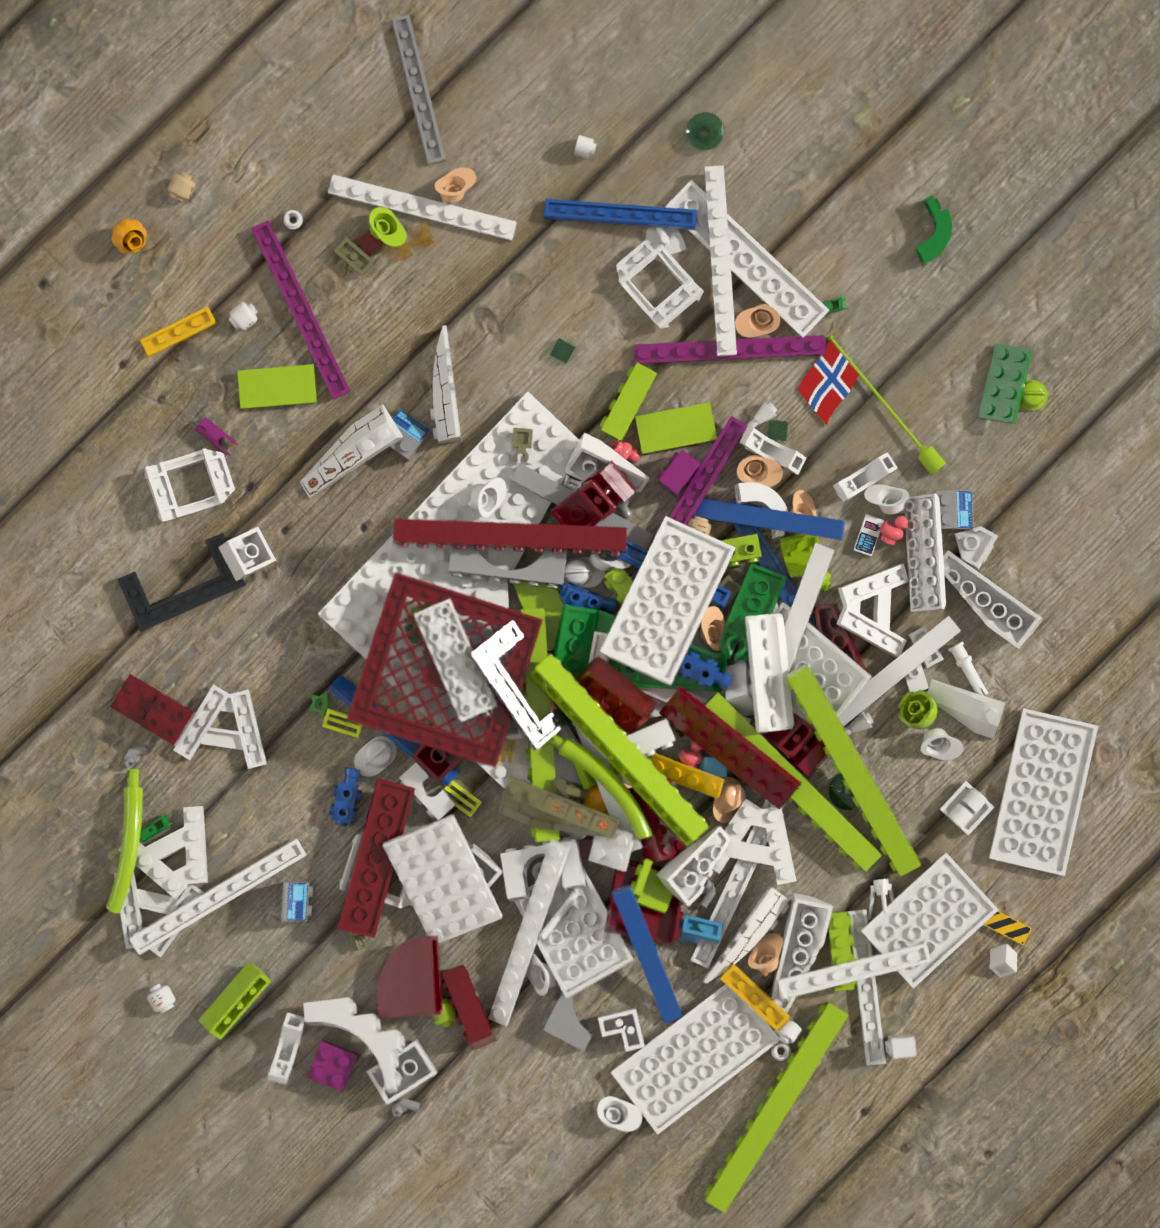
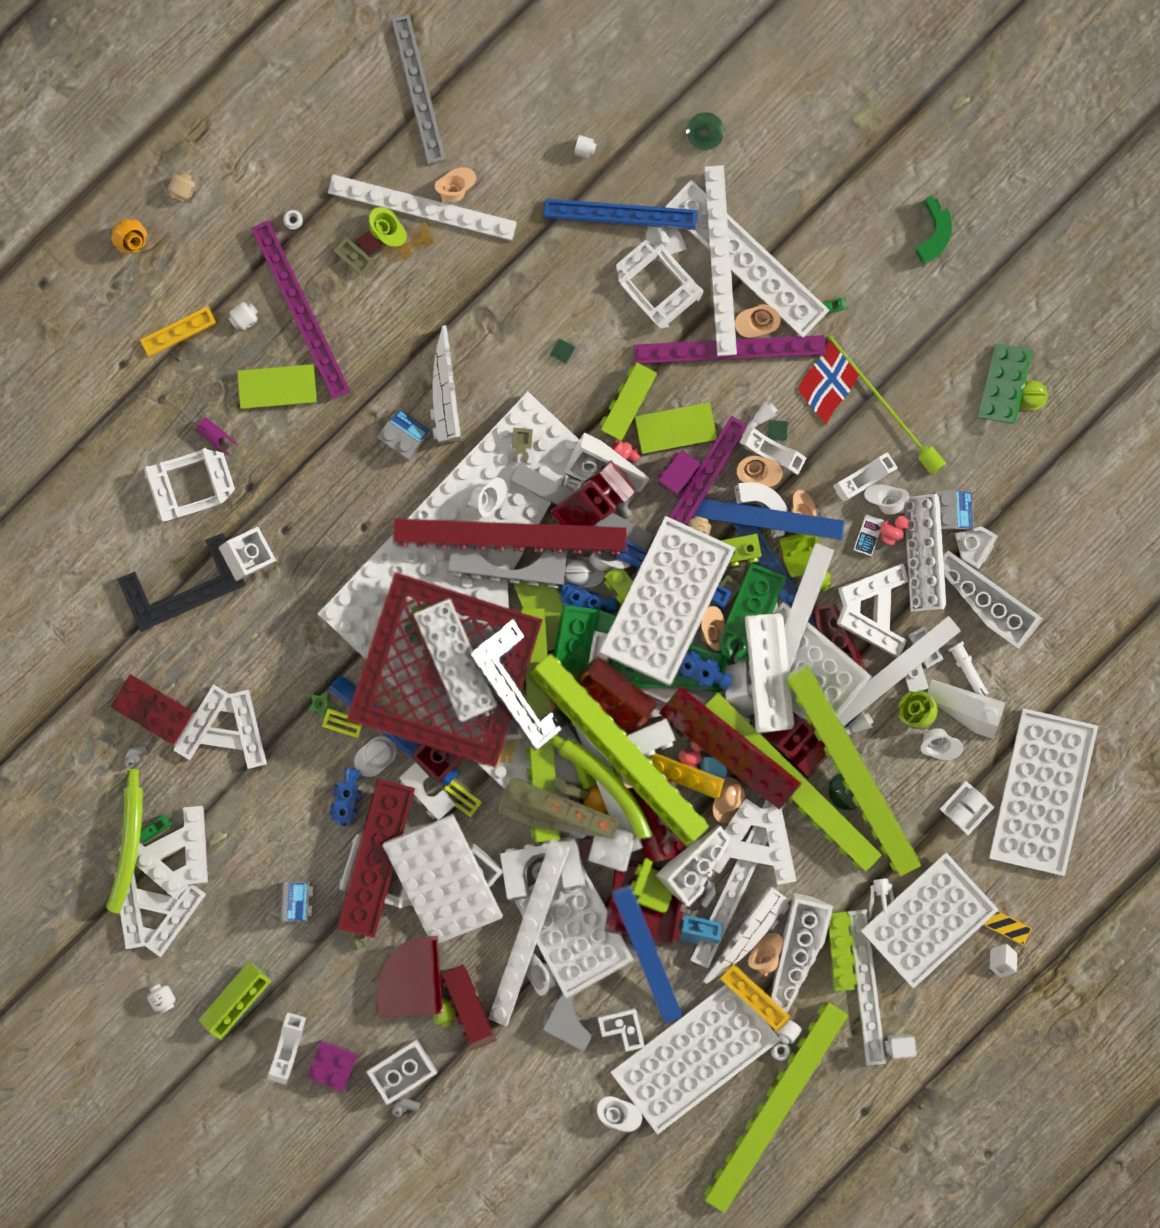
(217, 896): white plate -> none
(352, 449): white wedge -> none
(384, 1045): white arch -> none
(559, 914): white bar -> none
(853, 971): white tile -> none

